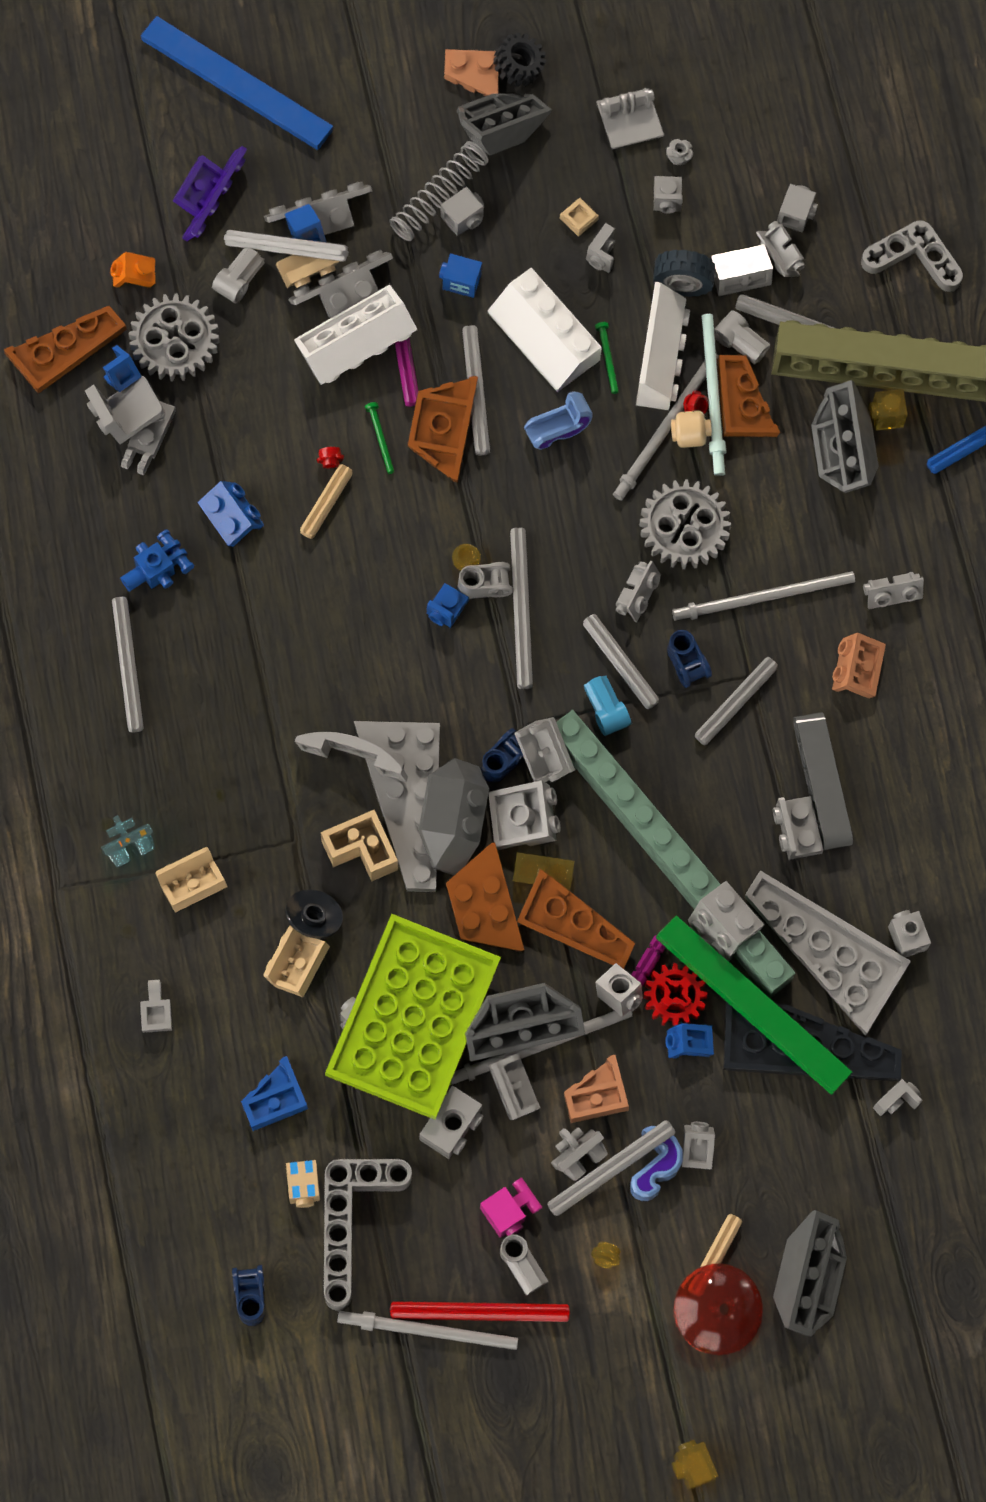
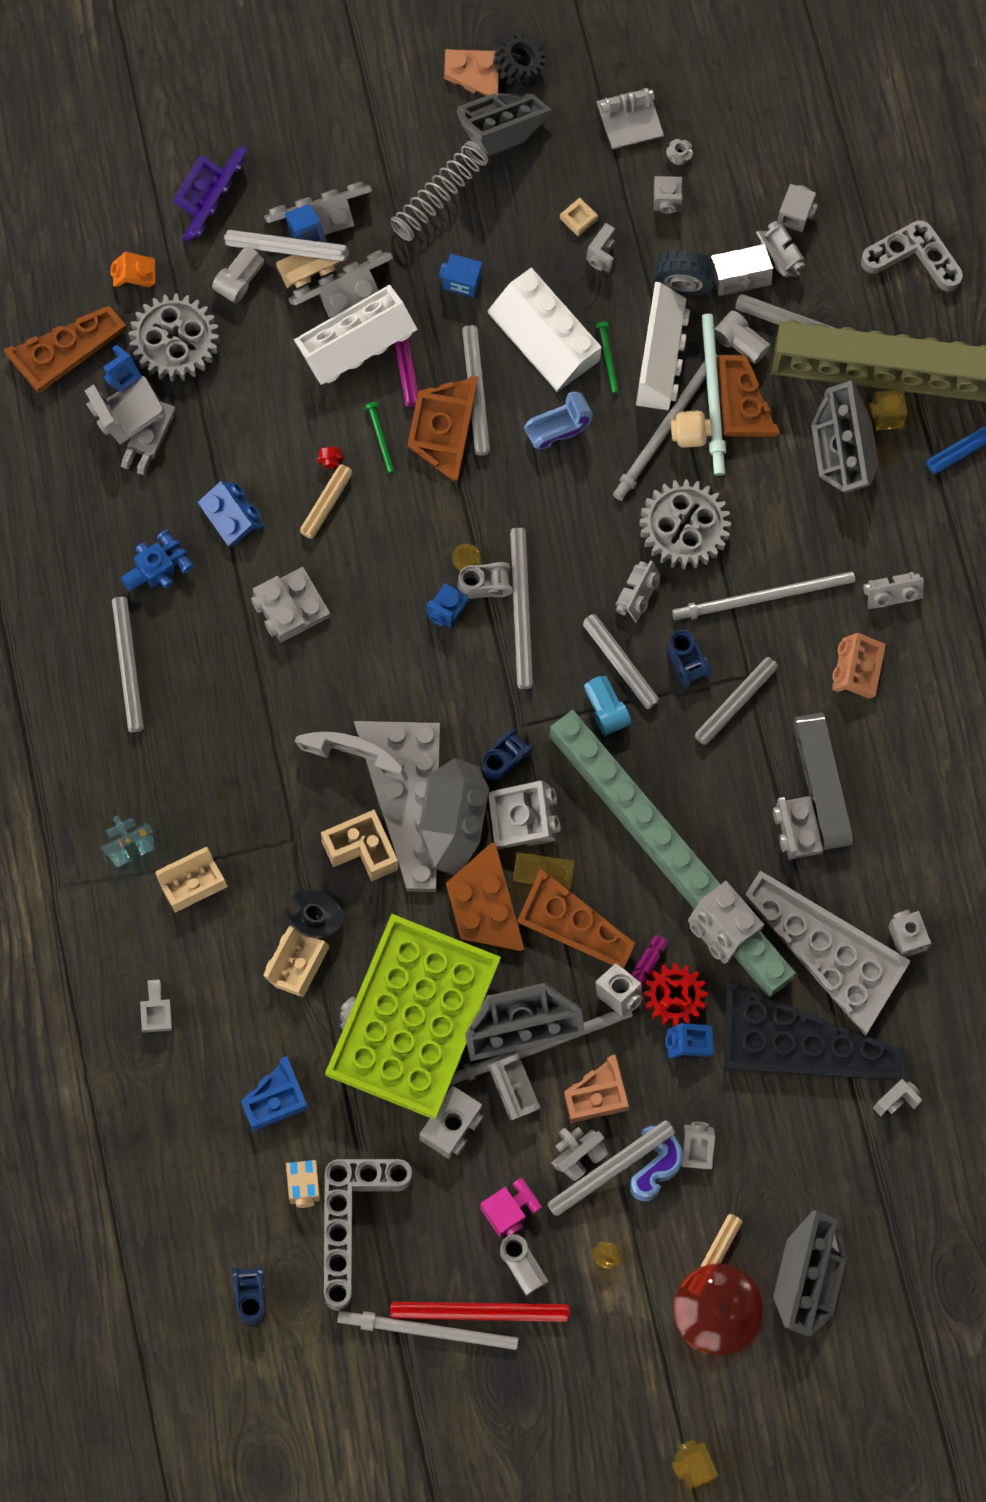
(237, 83): blue tile -> none
(289, 604): none -> light grey plate
(463, 211): light grey brick -> none
(544, 750): light grey hinge -> none
(696, 402): red plate -> none
(754, 1005): green tile -> none

